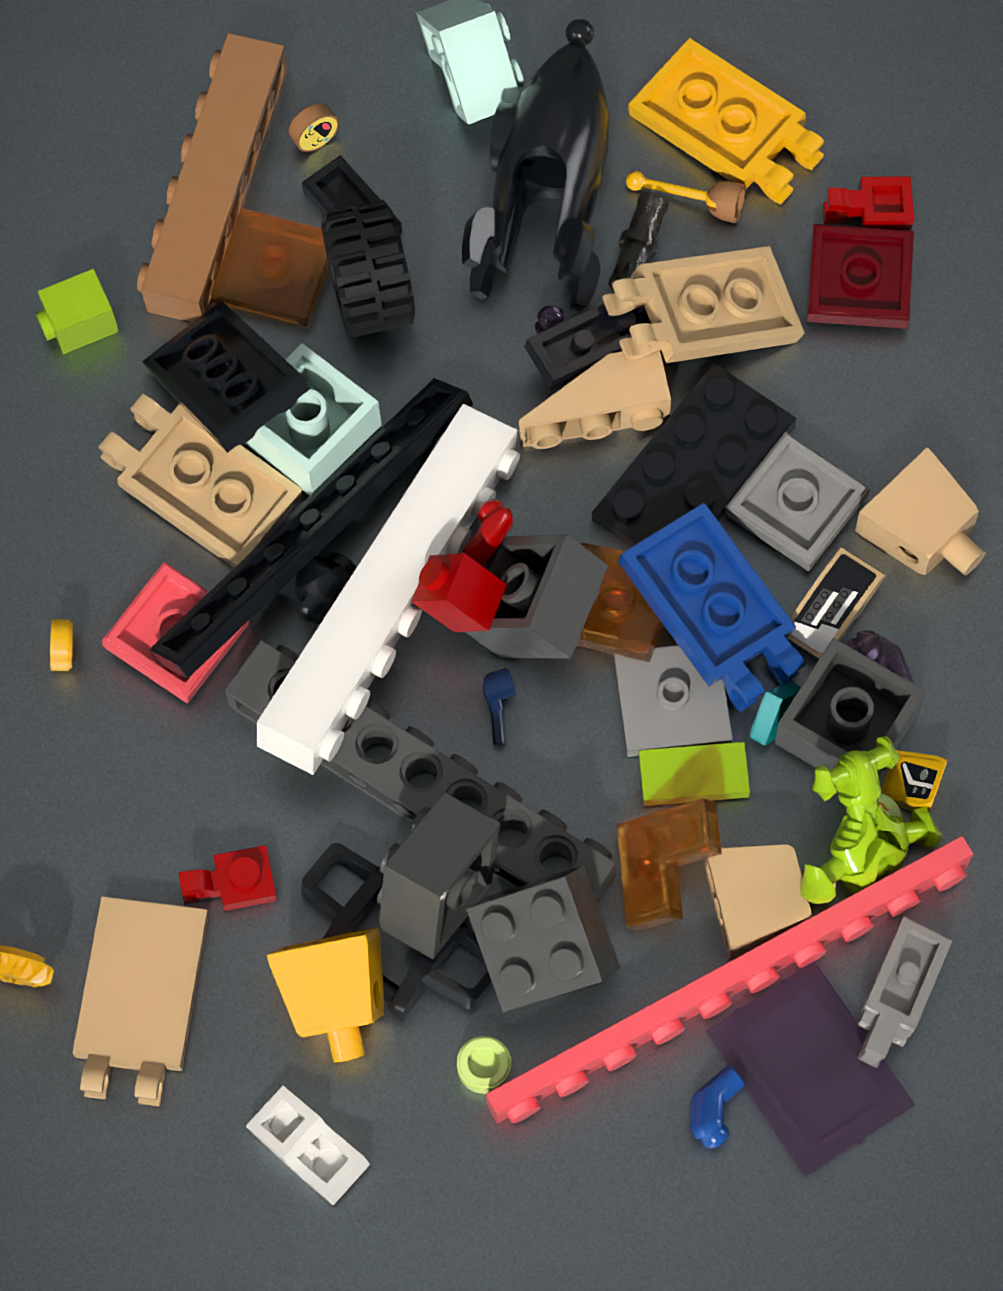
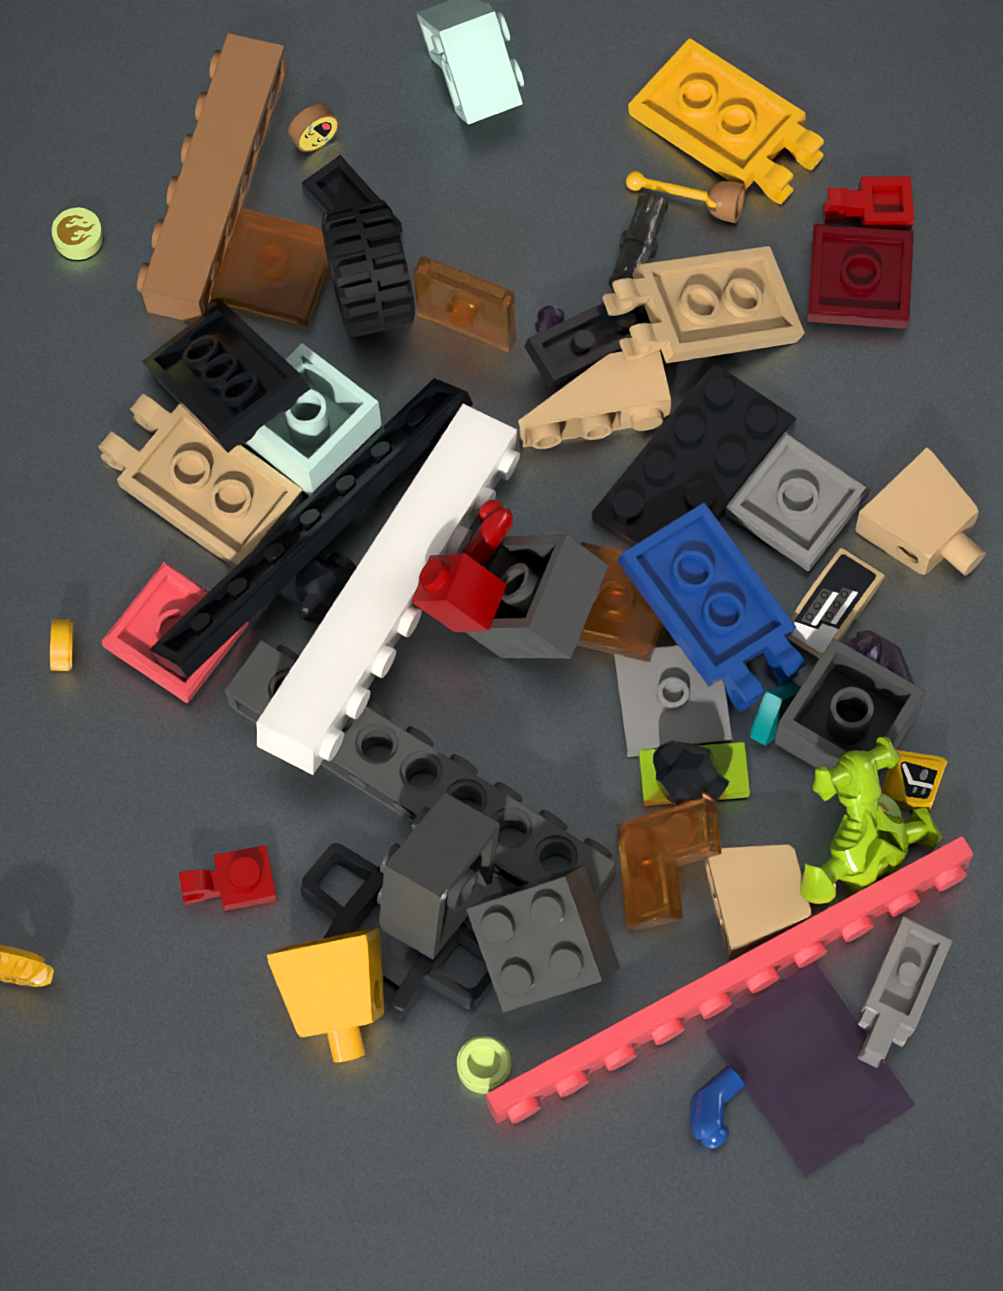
(76, 312): lime brick -> none
(77, 233): none -> yellowish green tile
(139, 994): tan tile -> none
(307, 1145): white slope -> none
(465, 303): none -> clear orange plate
(497, 687): dark blue hand -> none
(541, 149): black piece -> none
(687, 773): none -> black rock

